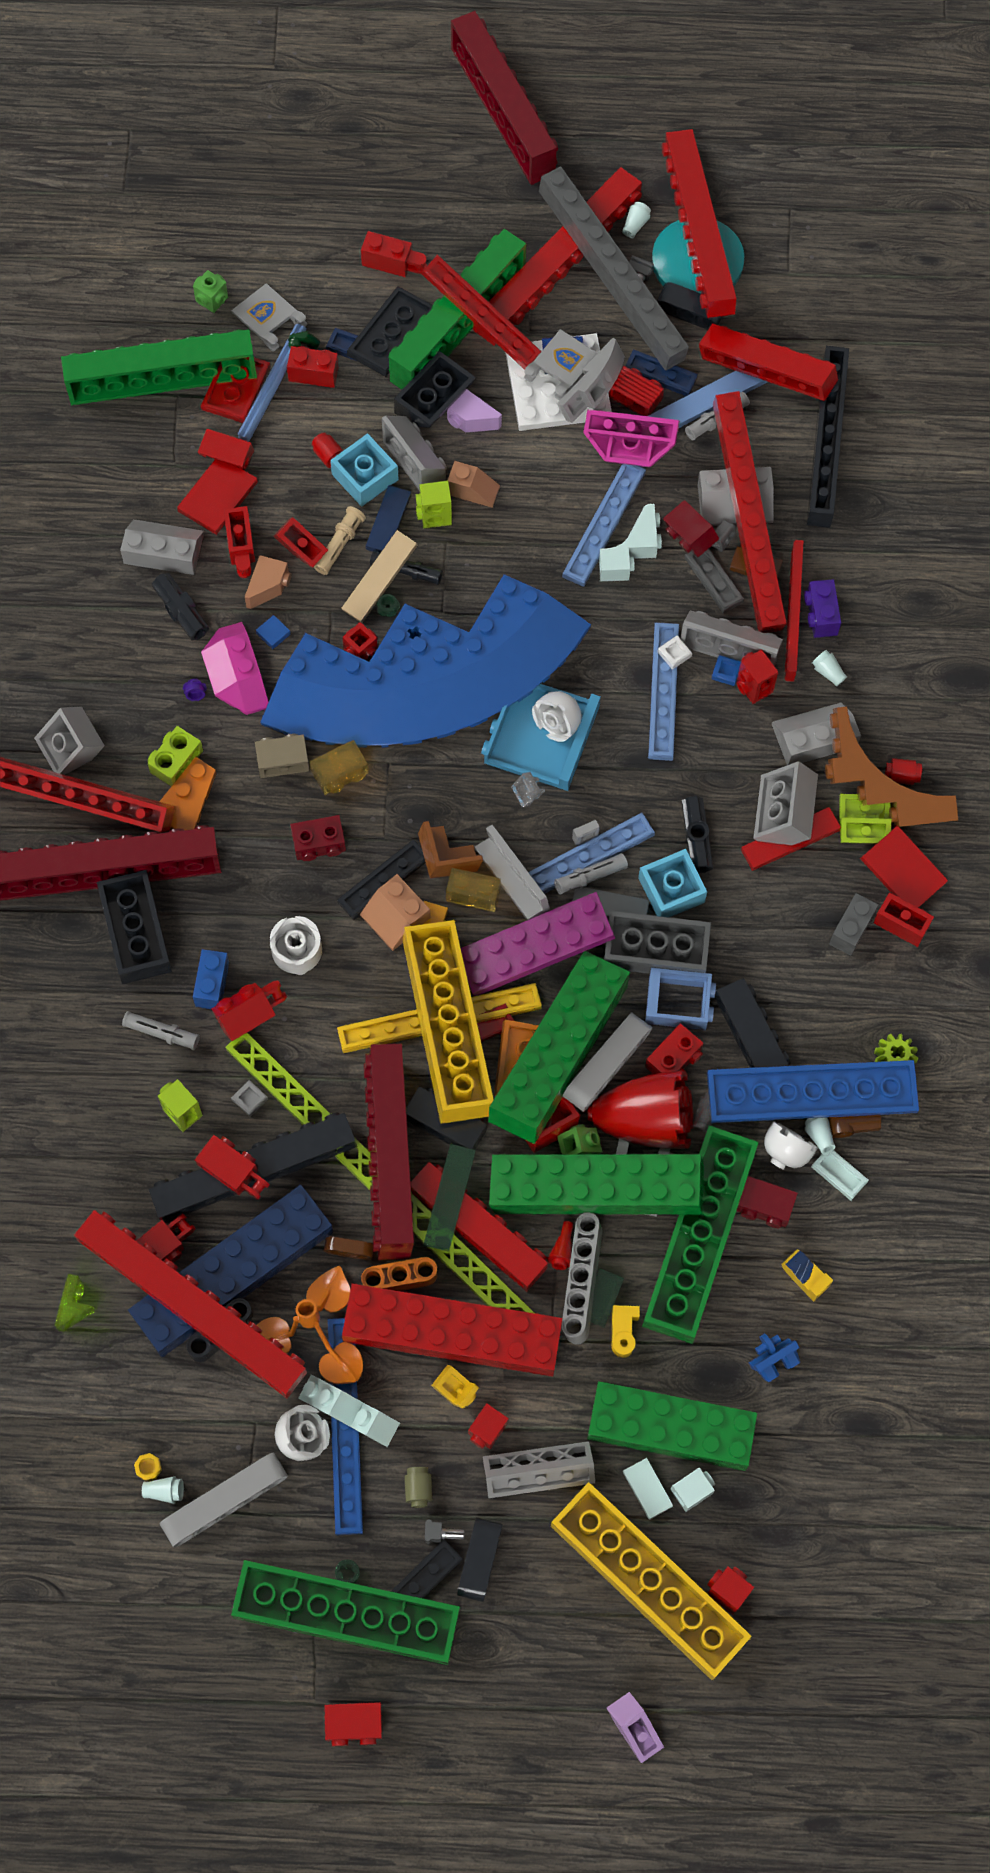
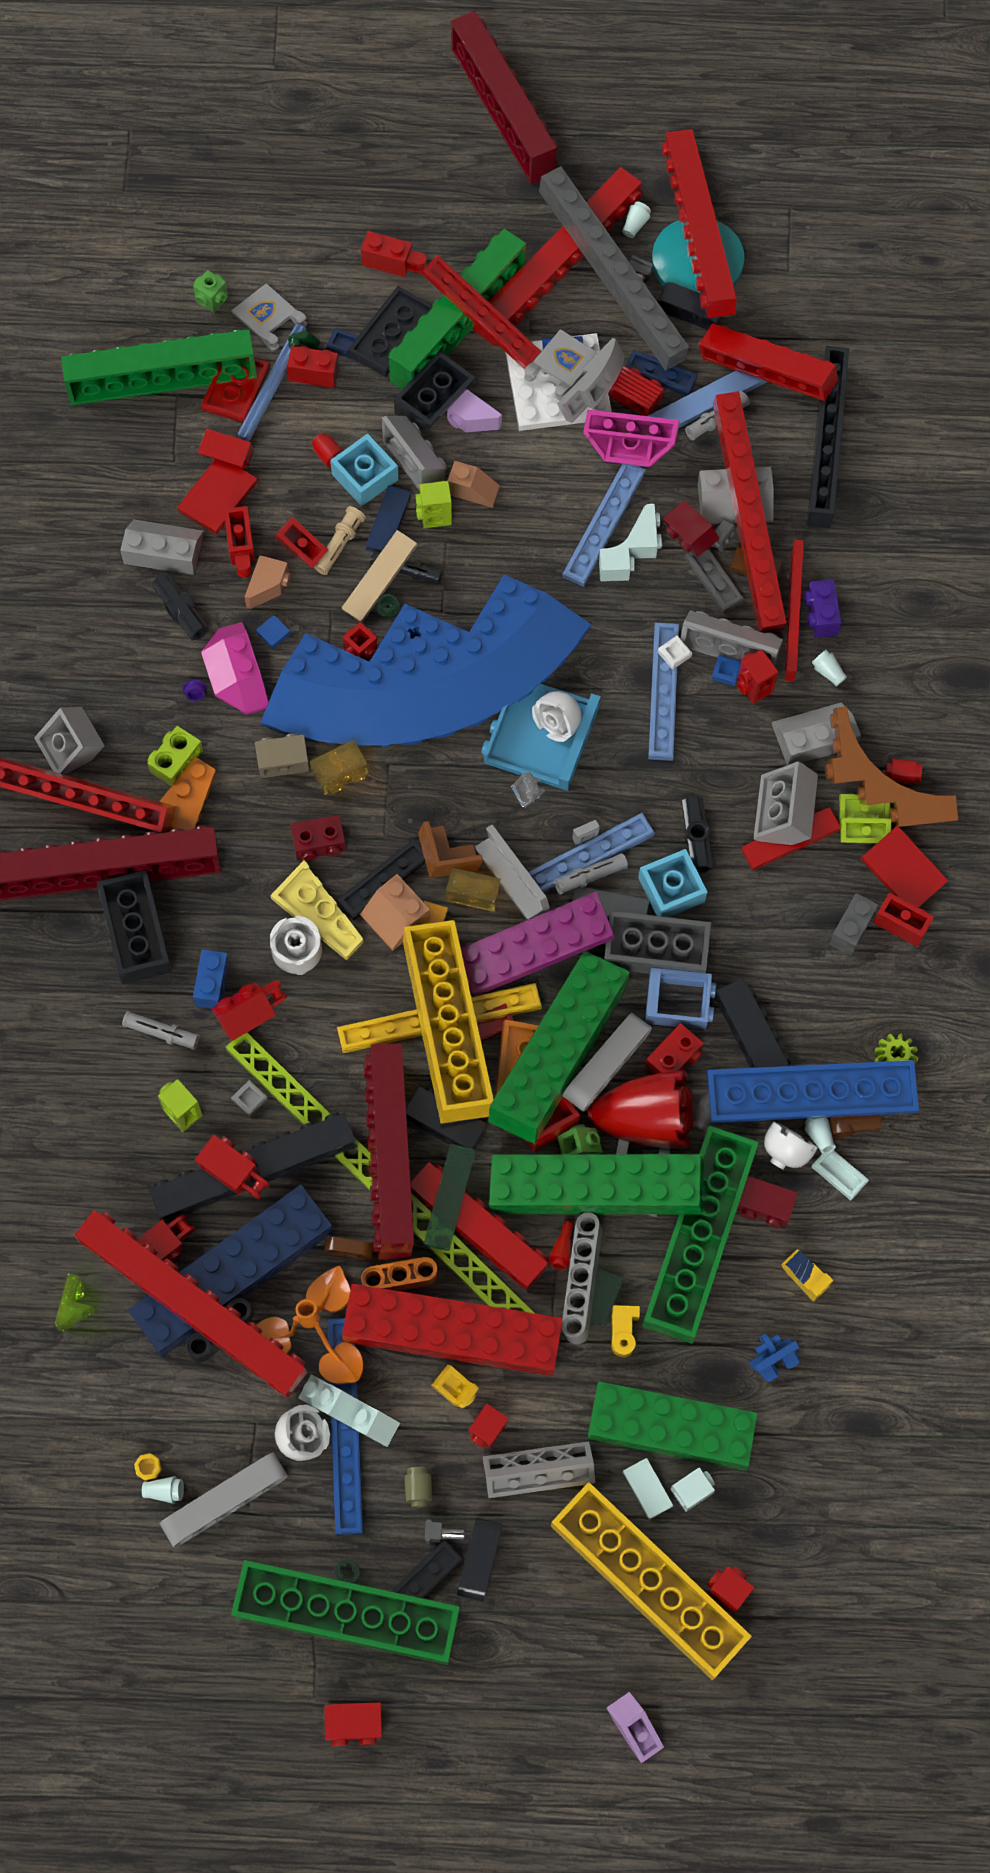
(306, 897): none -> light yellow wing

